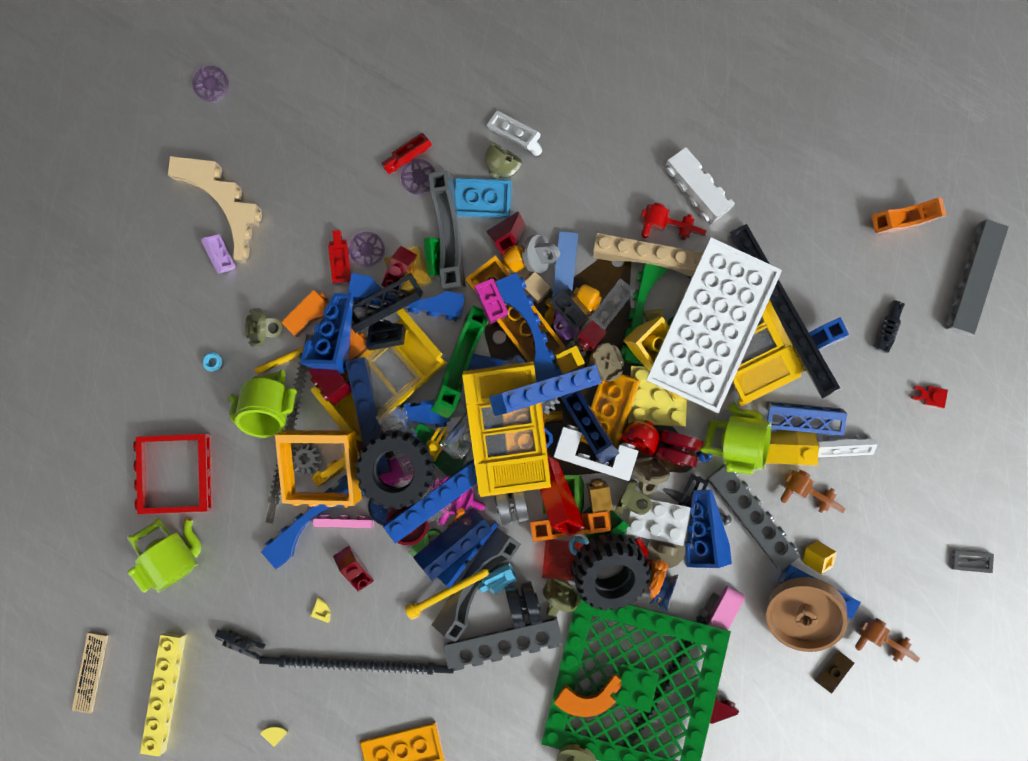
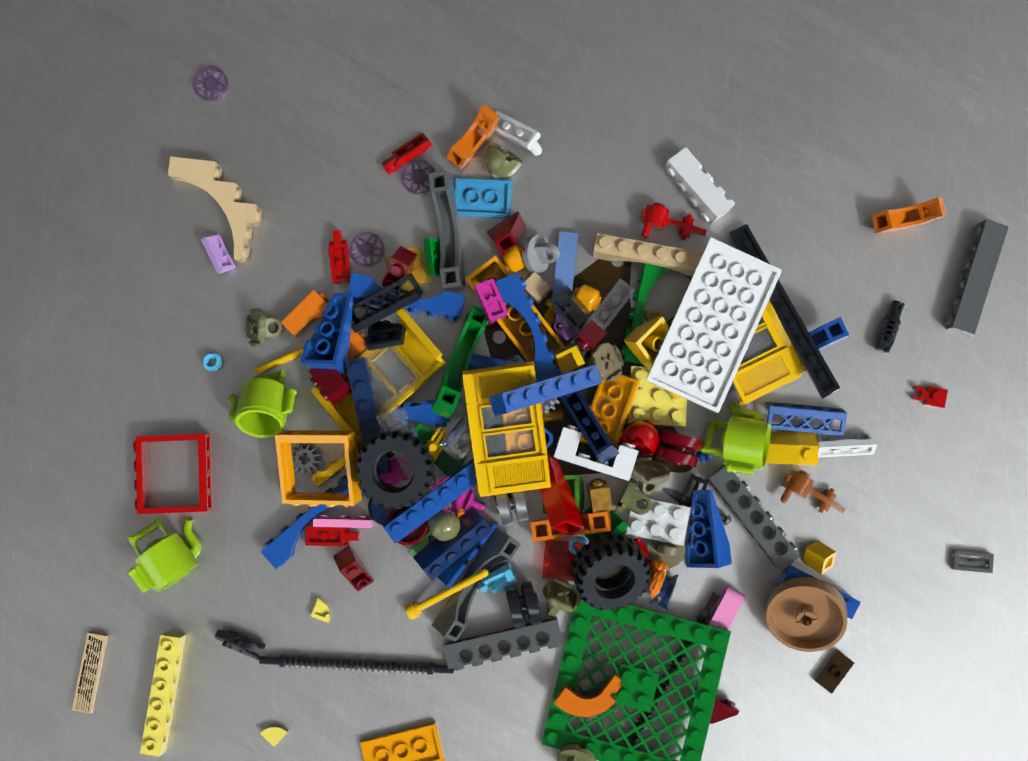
(274, 499): clear smoke hose -> none
(329, 536): none -> red hinge
(444, 526): none -> olive hair
(475, 138): none -> orange arch
(877, 633): dark orange piece -> none

